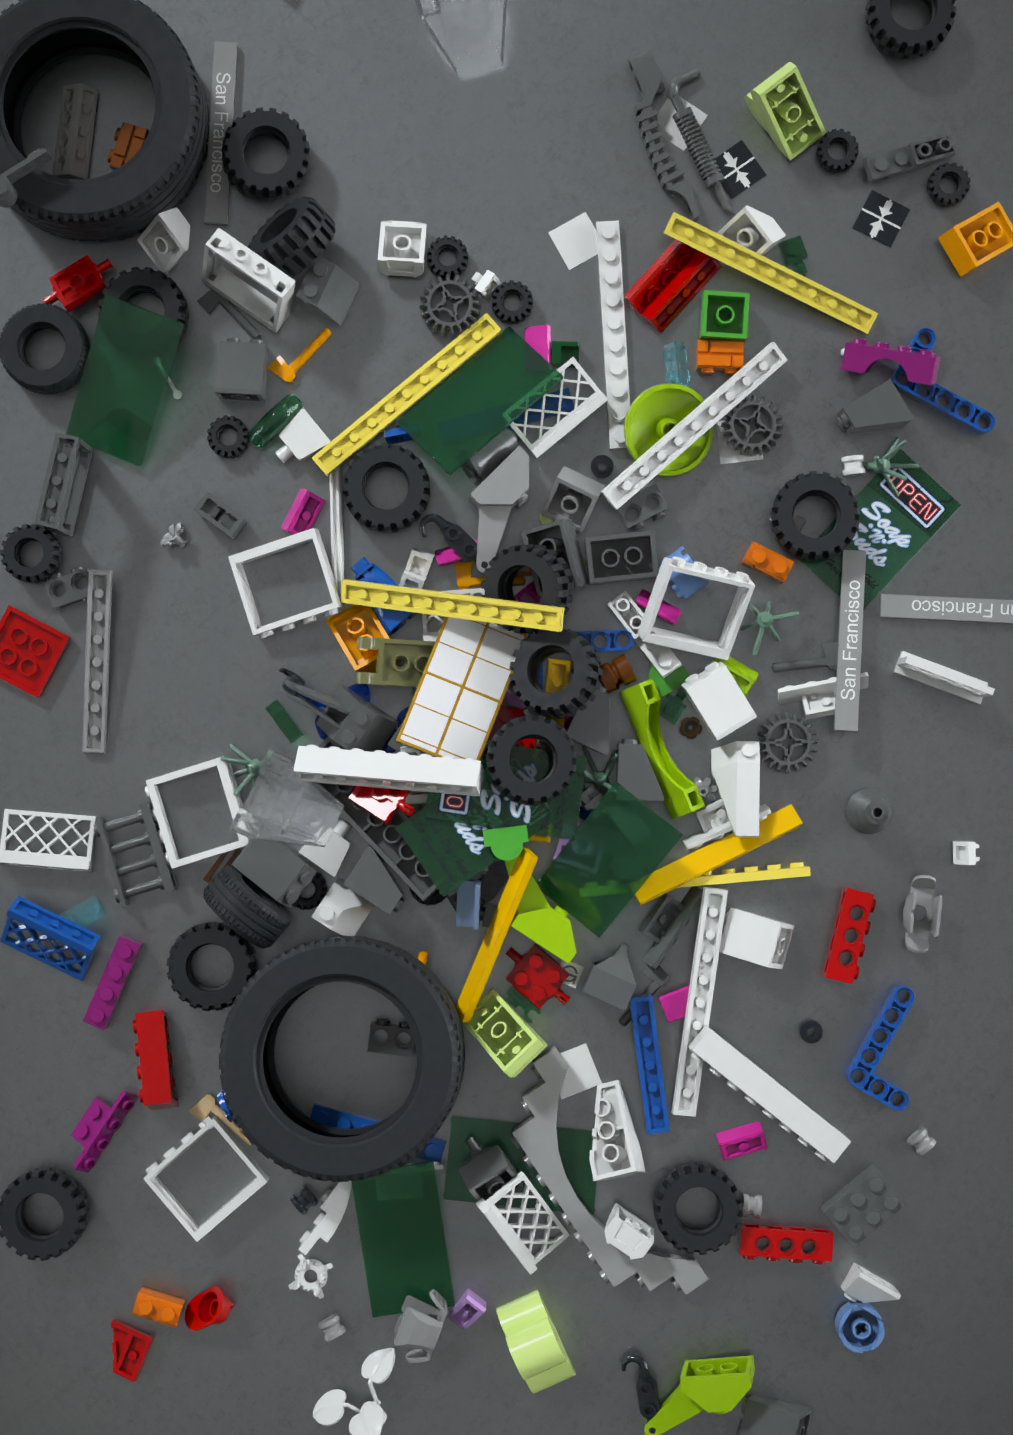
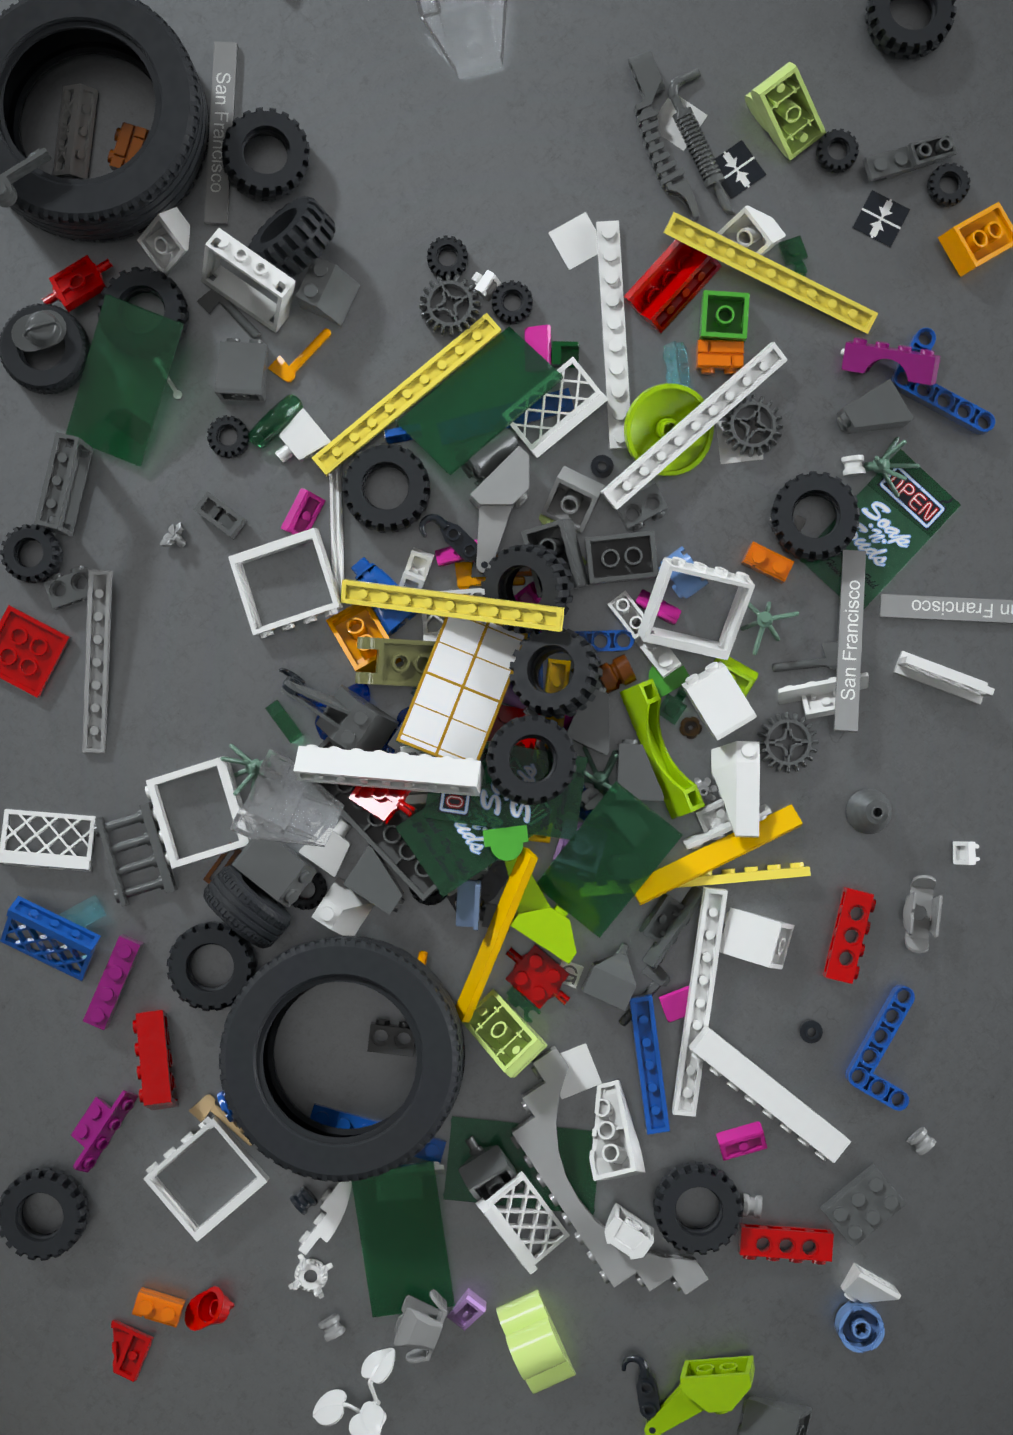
(38, 330): none -> dark grey piece
(402, 248): white slope -> none

